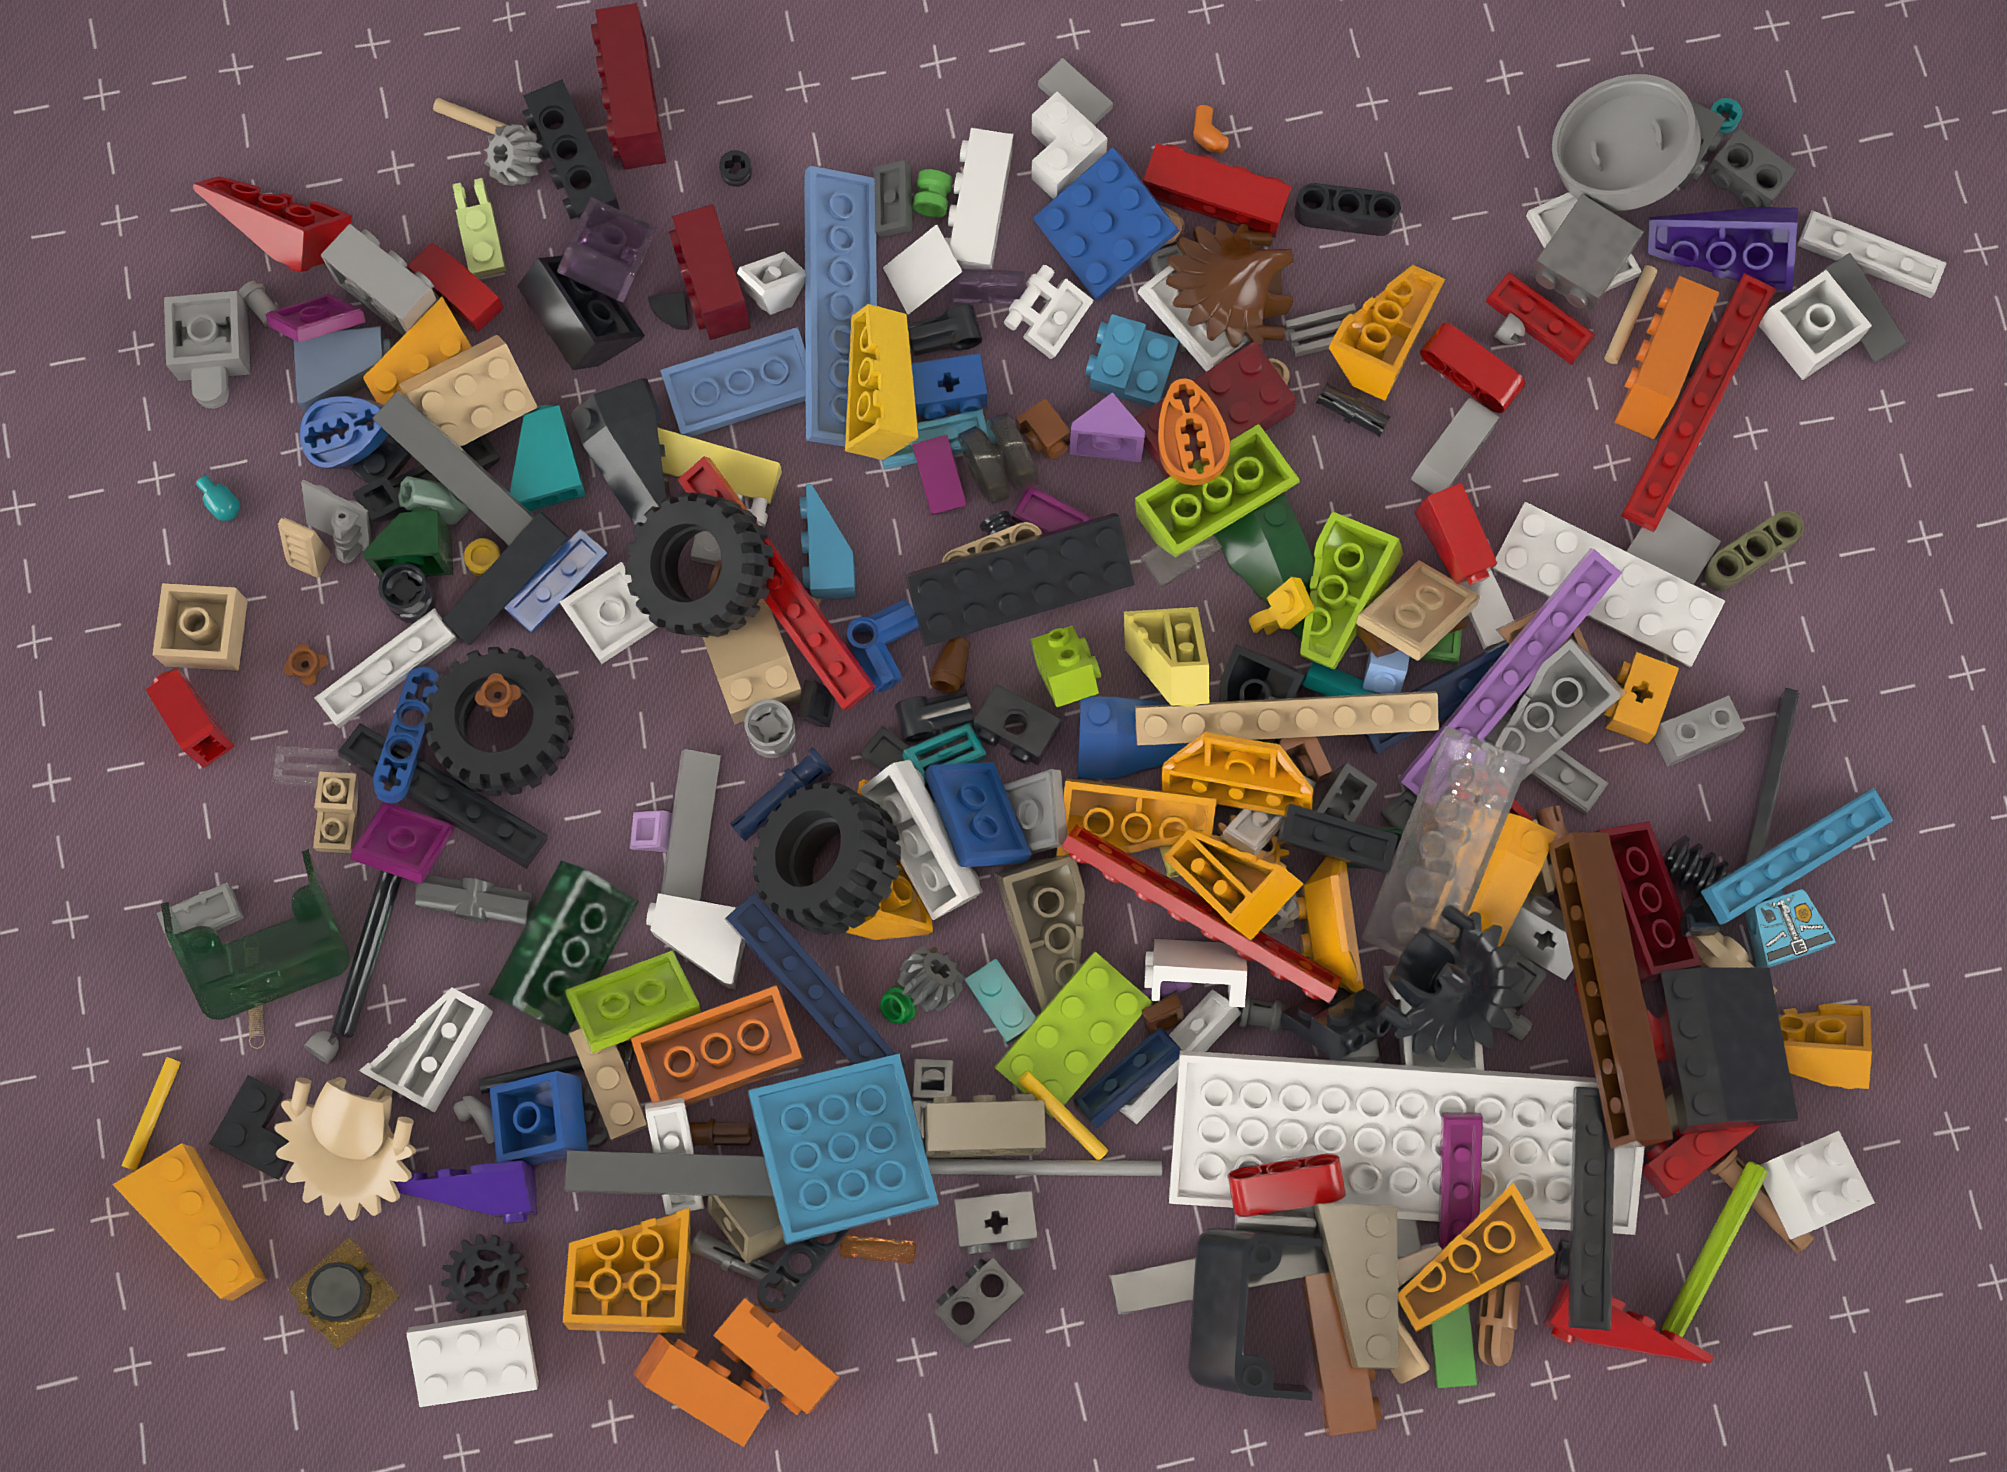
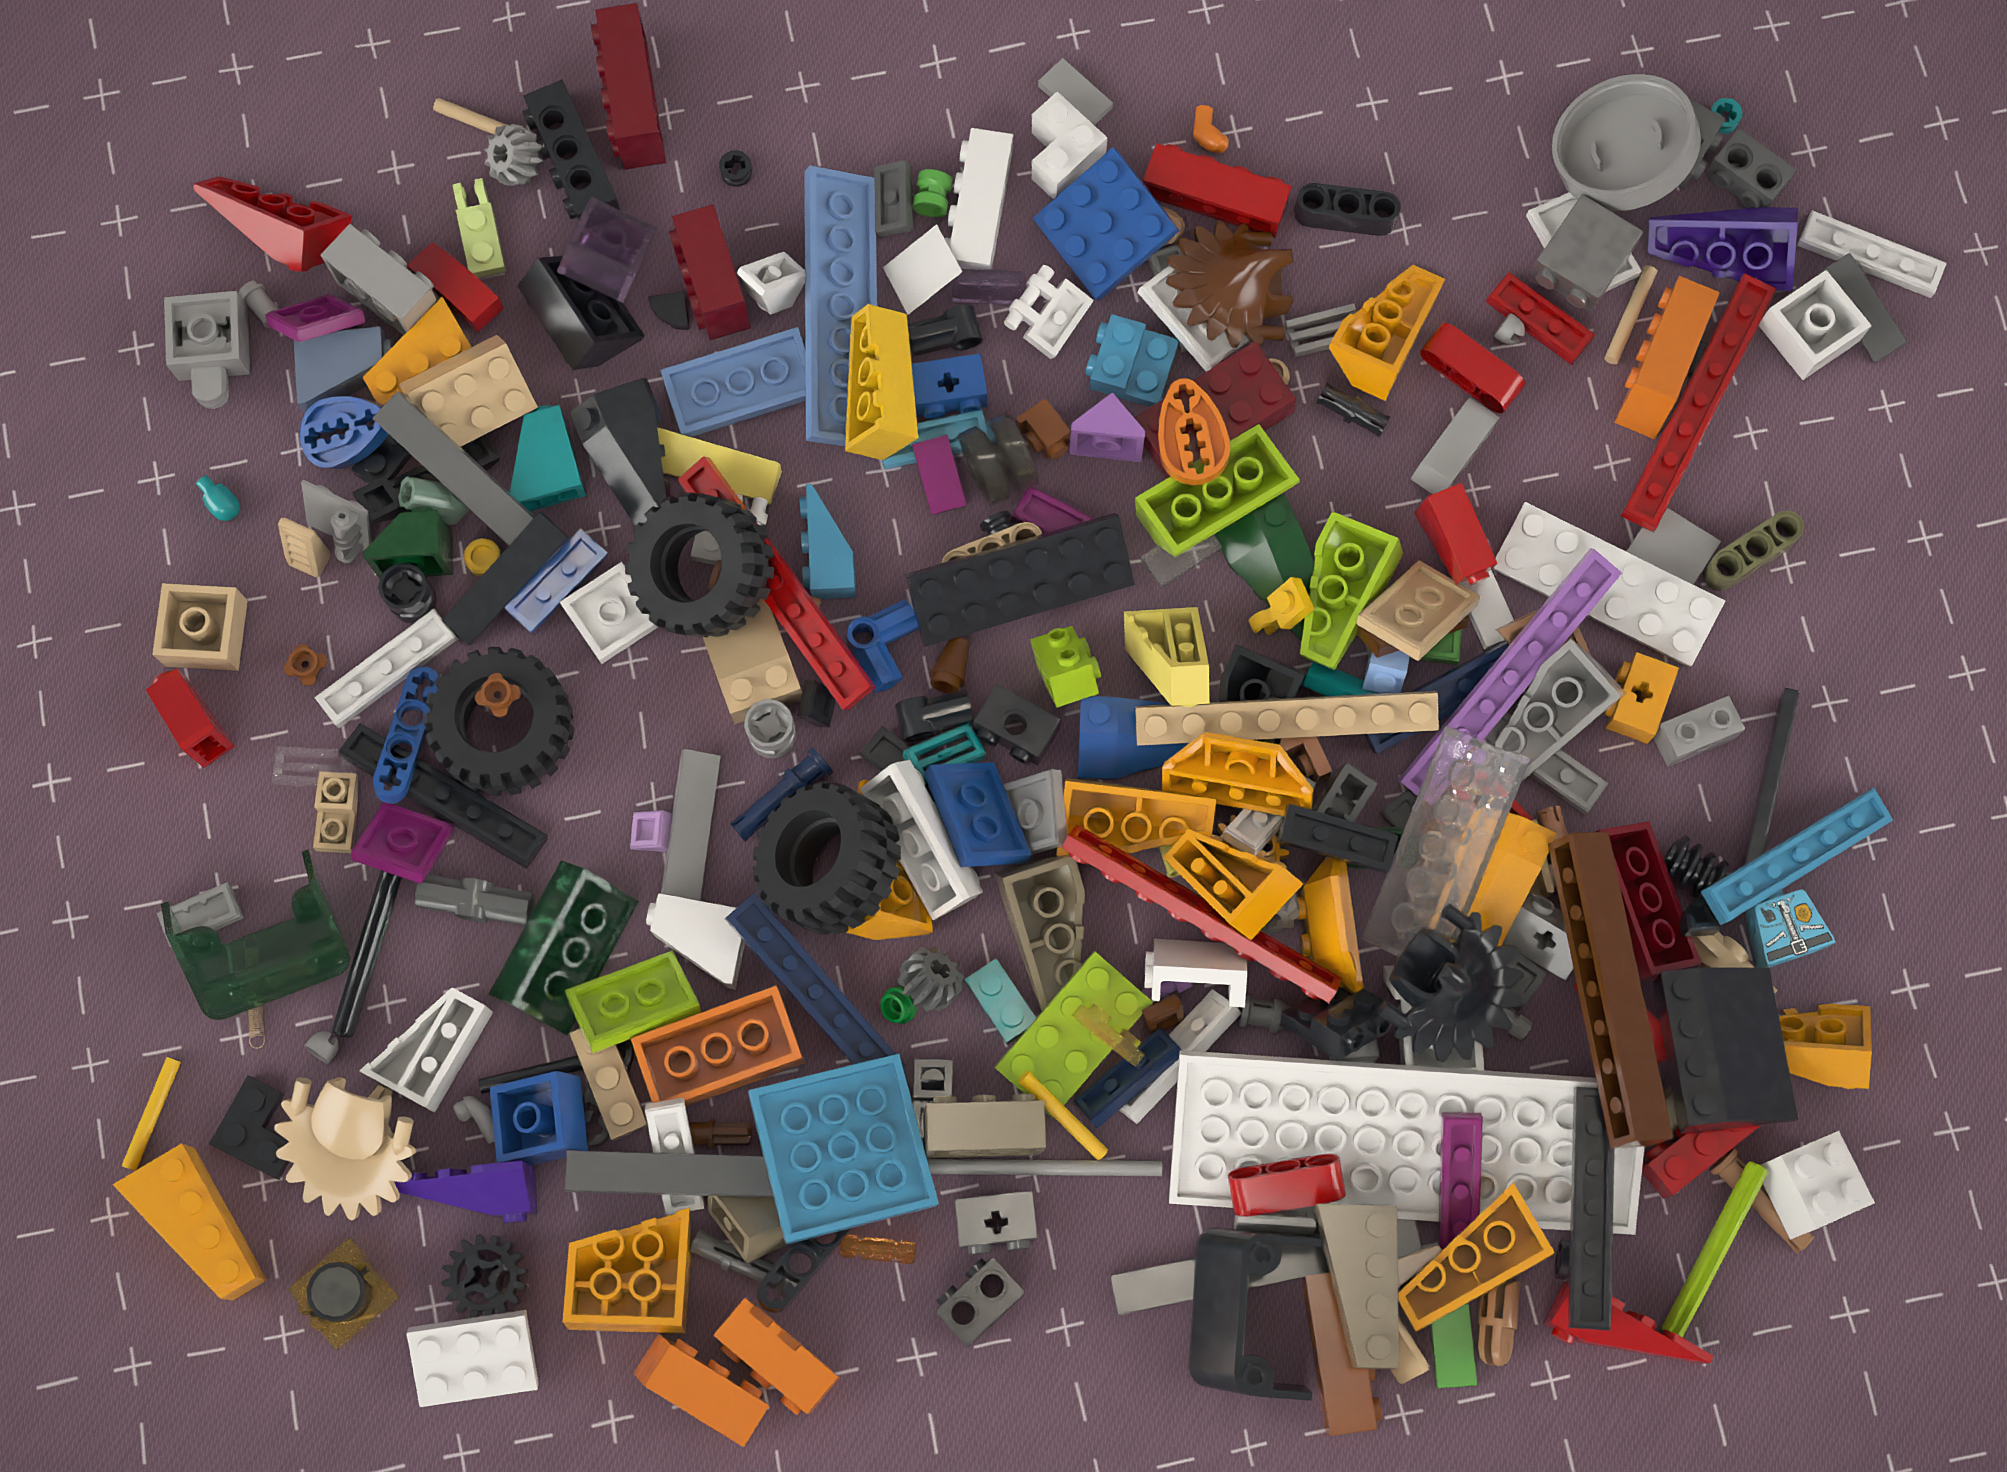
(1122, 1043): none -> clear yellow plate

